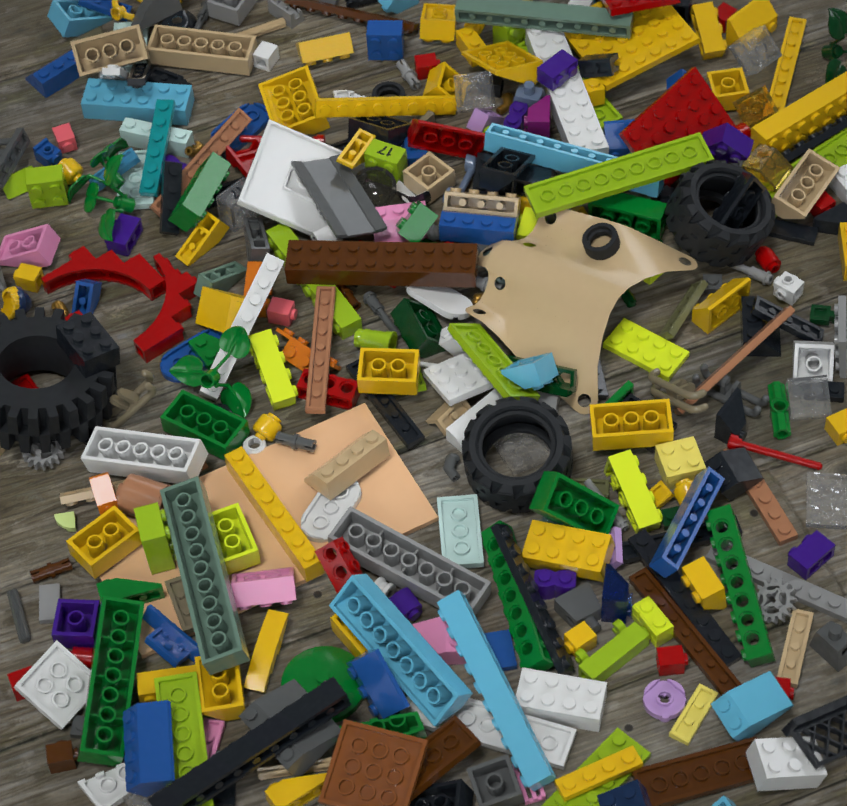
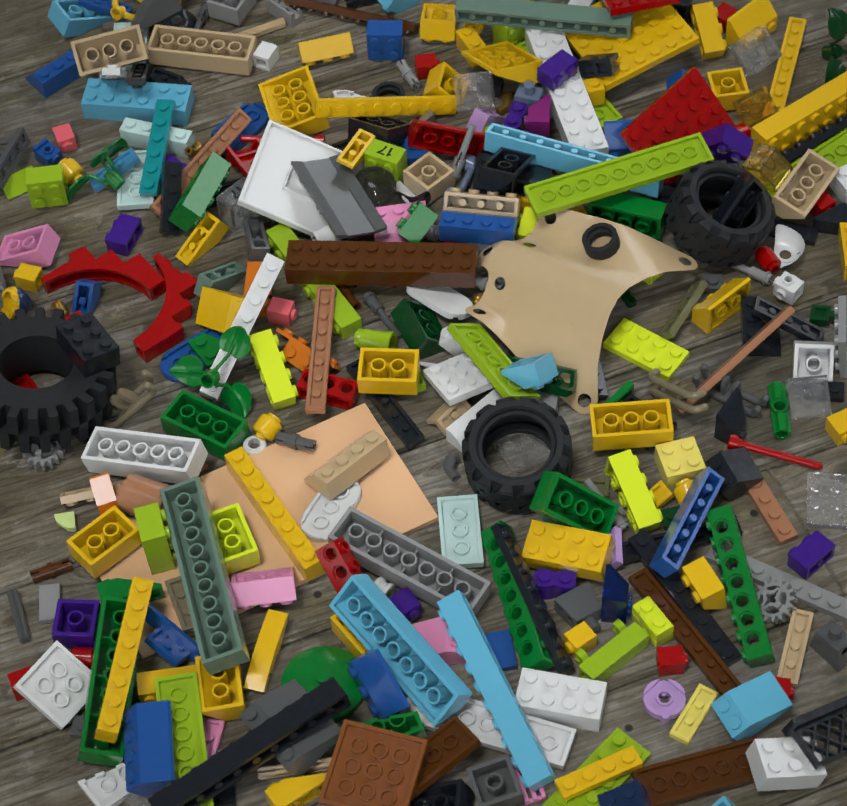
(61, 756): reddish brown brick -> none
(121, 203): green plant -> none
(124, 660): none -> yellow brick
(459, 160): none -> light grey pin
(788, 240): none -> white piece

